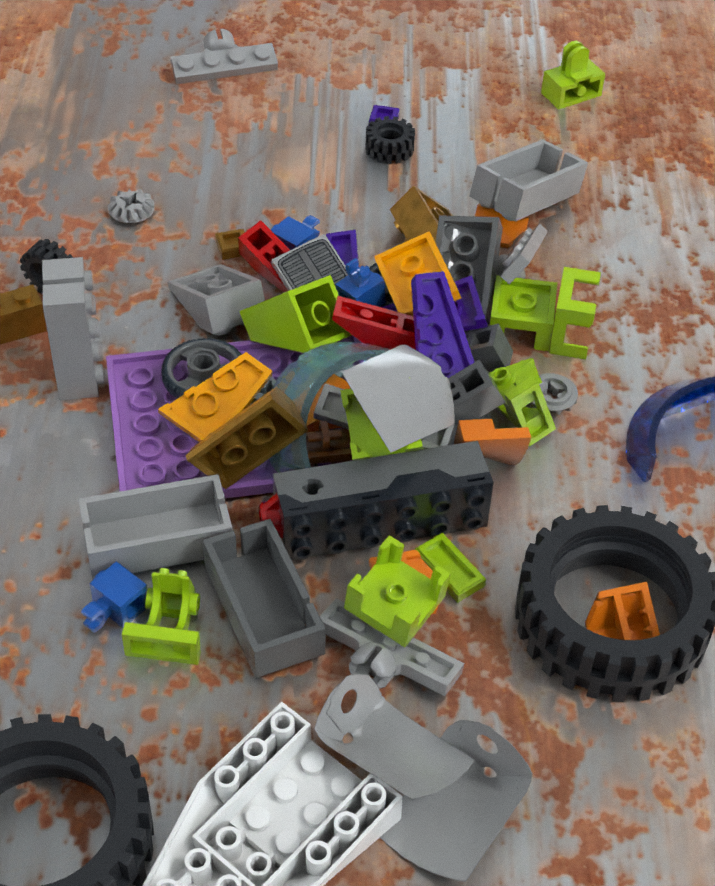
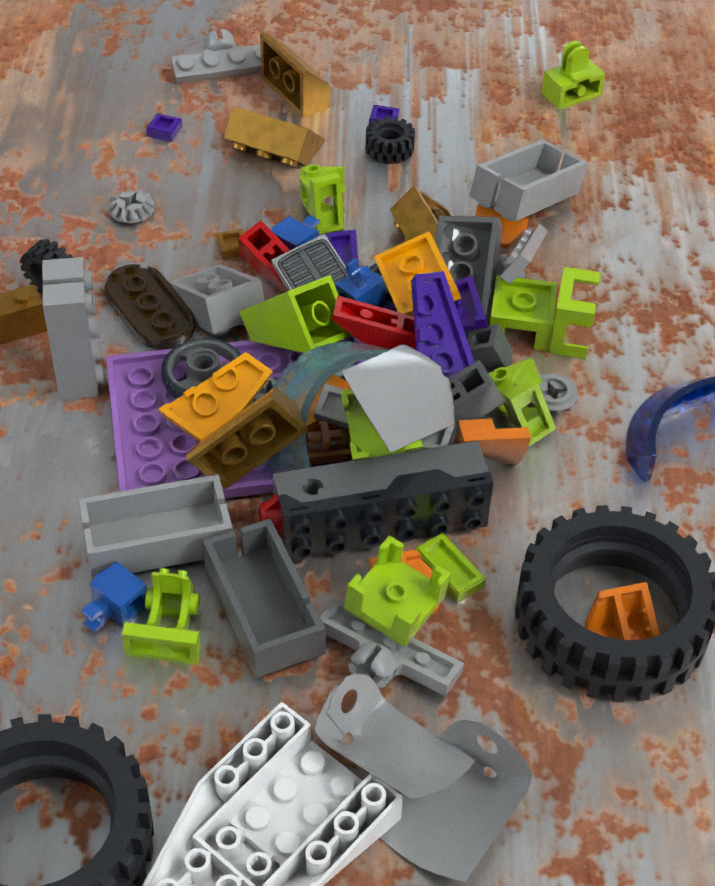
(149, 307): none -> dark brown tile
(164, 127): none -> dark purple tile
(272, 137): none -> pearl gold slope
(292, 77): none -> pearl gold slope
(315, 186): none -> lime tile

